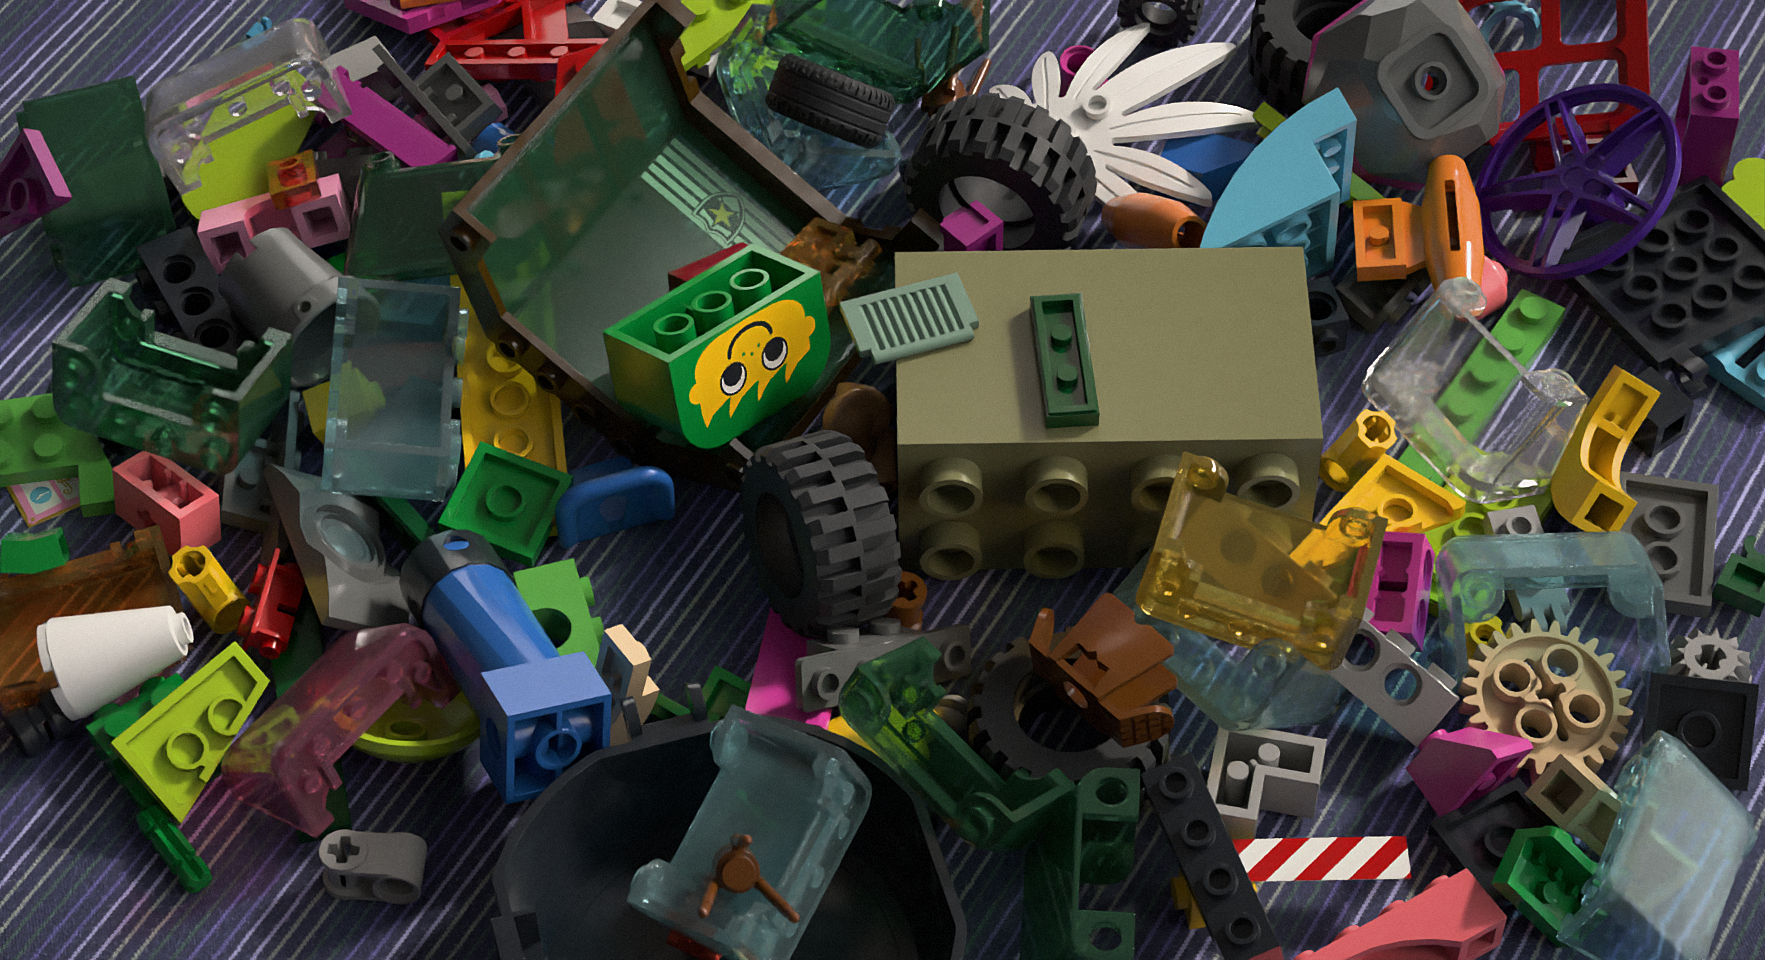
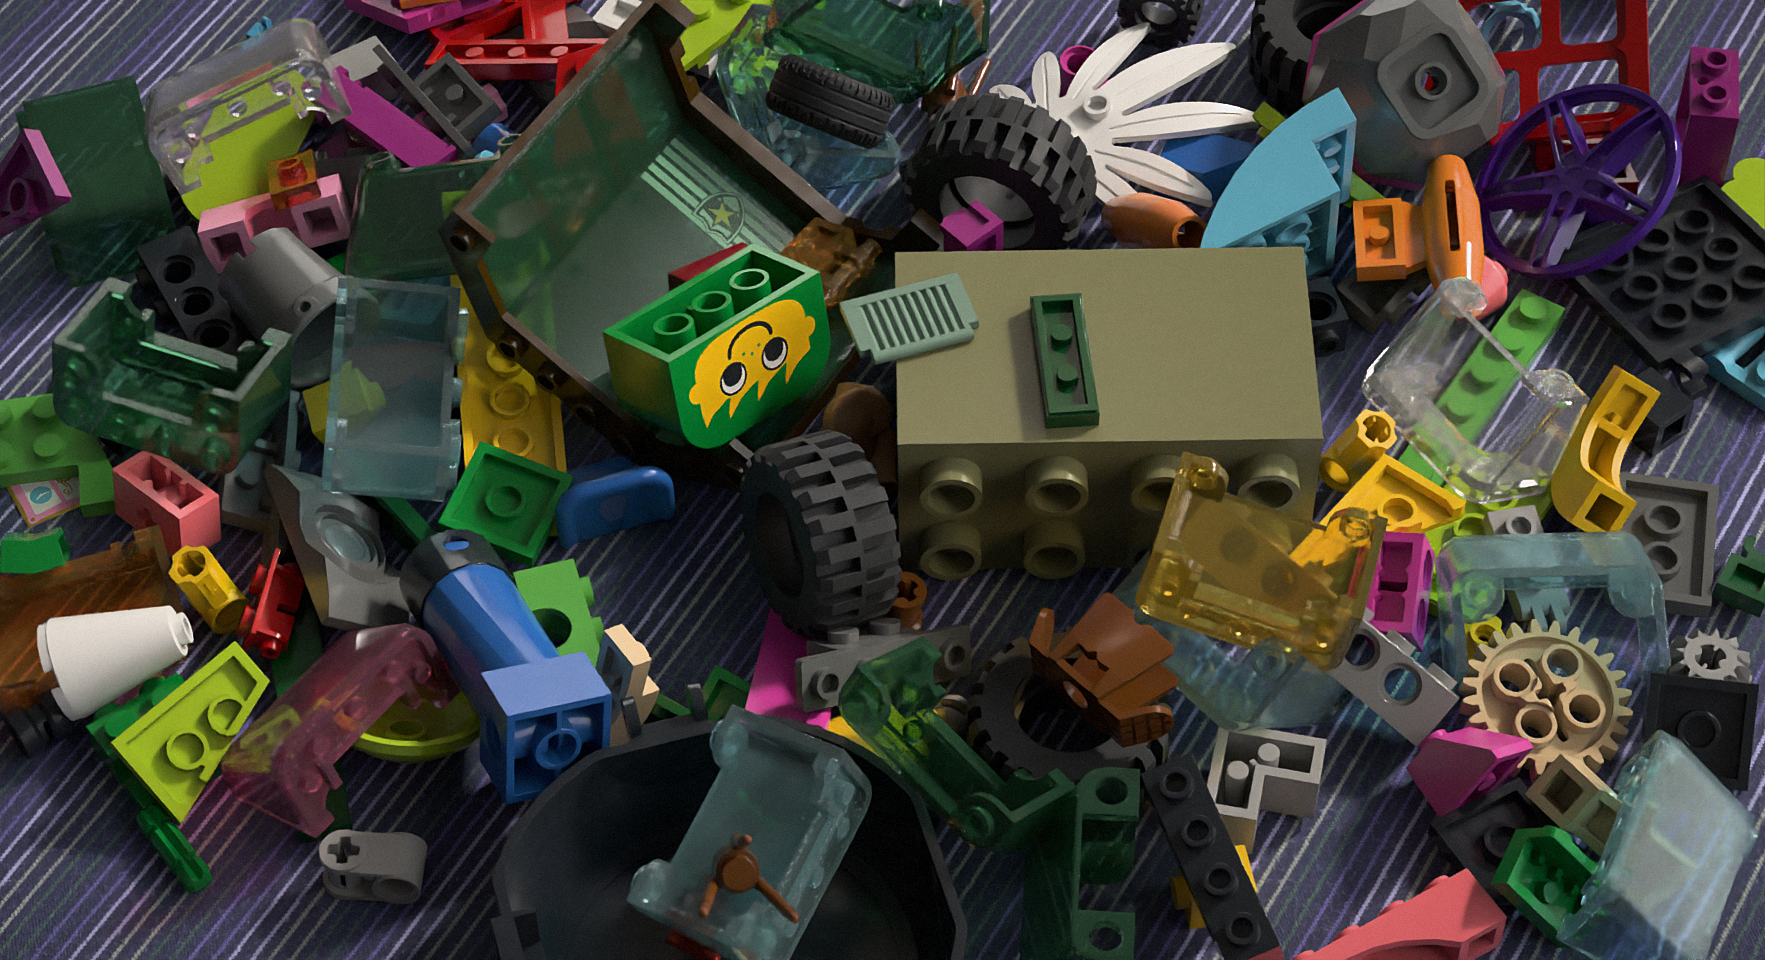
(1324, 858): sticker -> none

